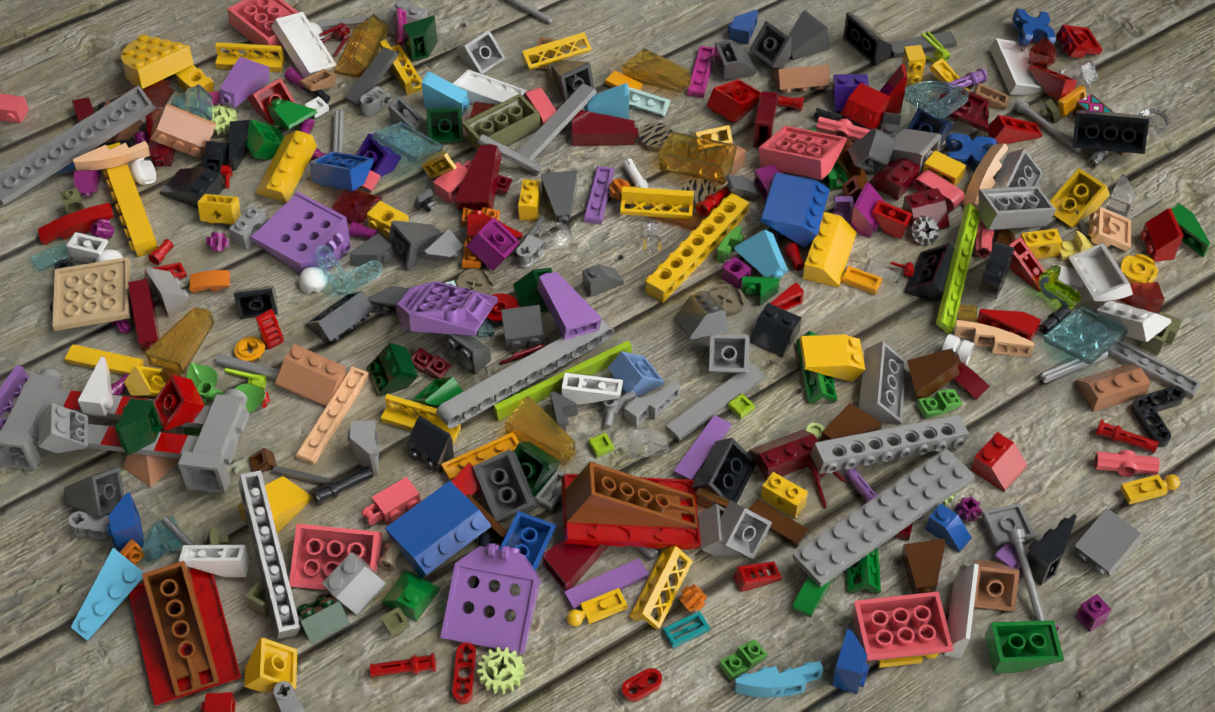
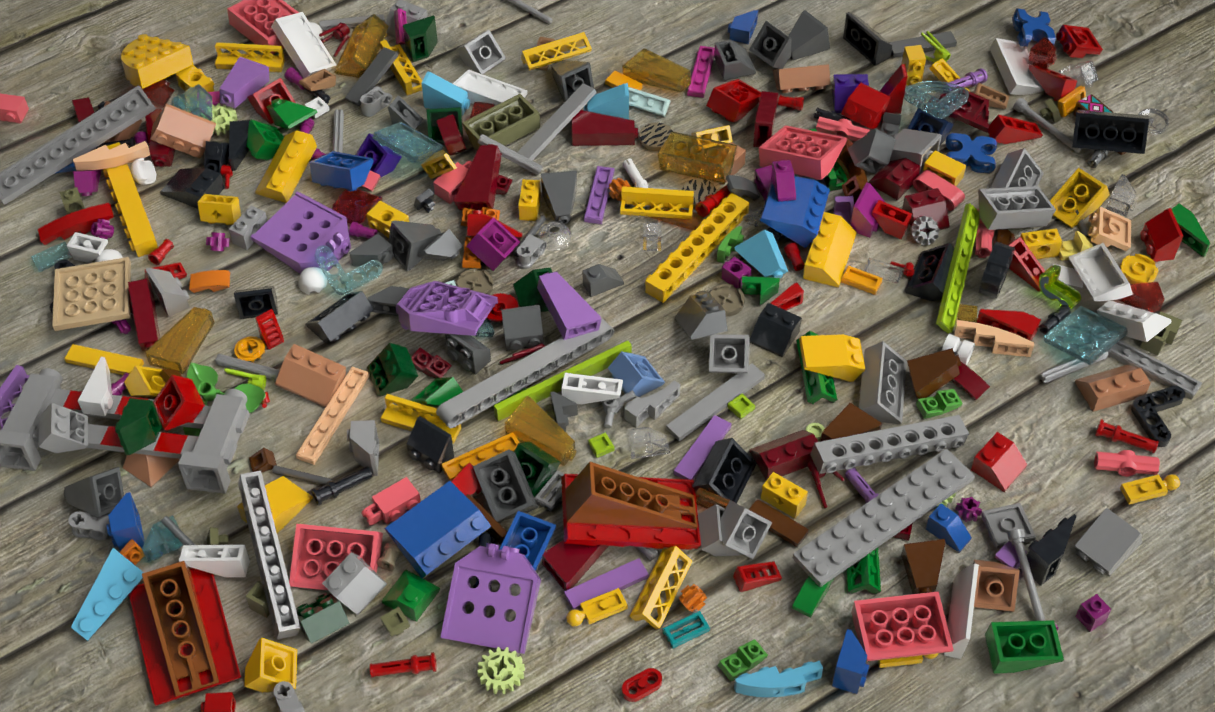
(451, 134): none -> dark red slope
(468, 681): red beam -> none
(541, 103): coral beam -> none
(783, 180): none -> magenta slope
(984, 173): light nougat slope -> none

